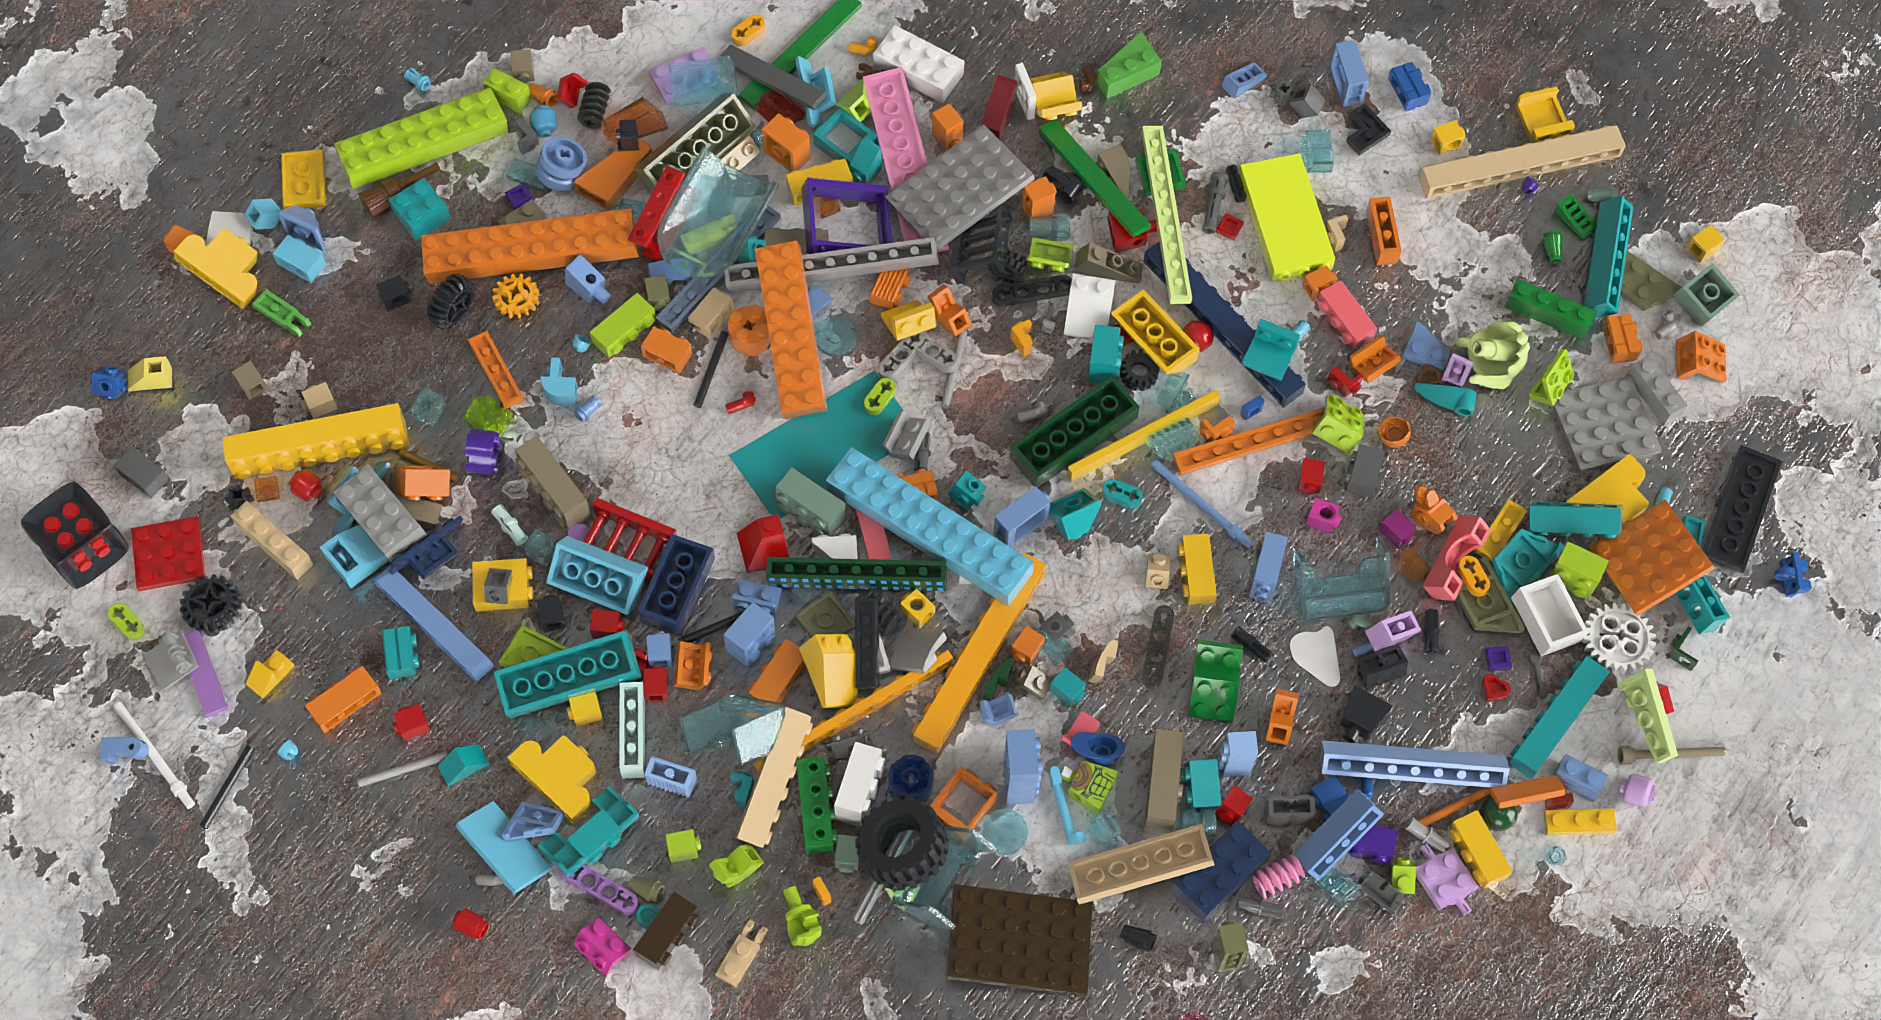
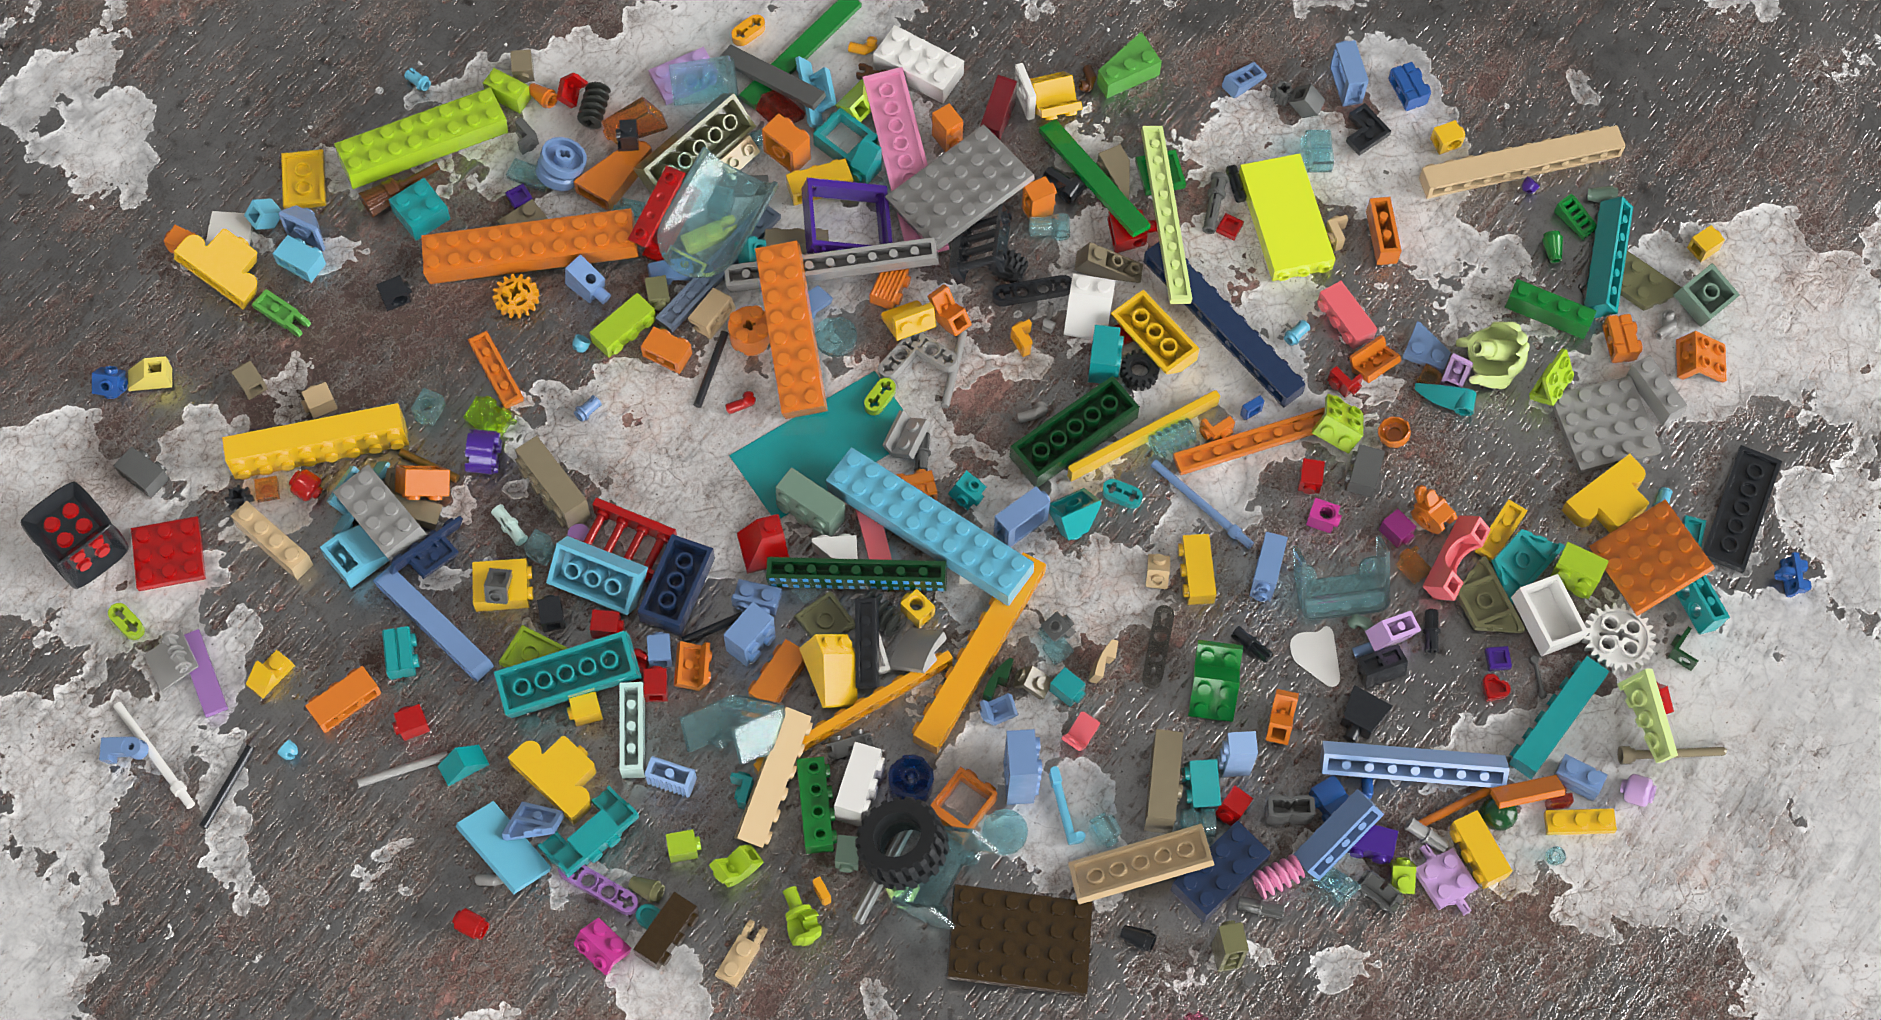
(202, 596): black gear -> none
(451, 301): black gear -> none
(543, 121): dark azure head -> none
(559, 389): medium azure brick -> none
(828, 207): clear orange tile -> none
(1027, 646): orange brick -> none
(1051, 254): lime bracket -> none
(1090, 784): lime torso -> none
(1098, 748): blue piece -> none
(1179, 385): clear light blue hips -> none
(1200, 334): red hair -> none
(1271, 349): teal bracket -> none
(1318, 281): orange brick -> none
(1477, 573): light orange beam -> none
(1543, 115): yellow panel -> none
(1576, 518): teal brick -> none

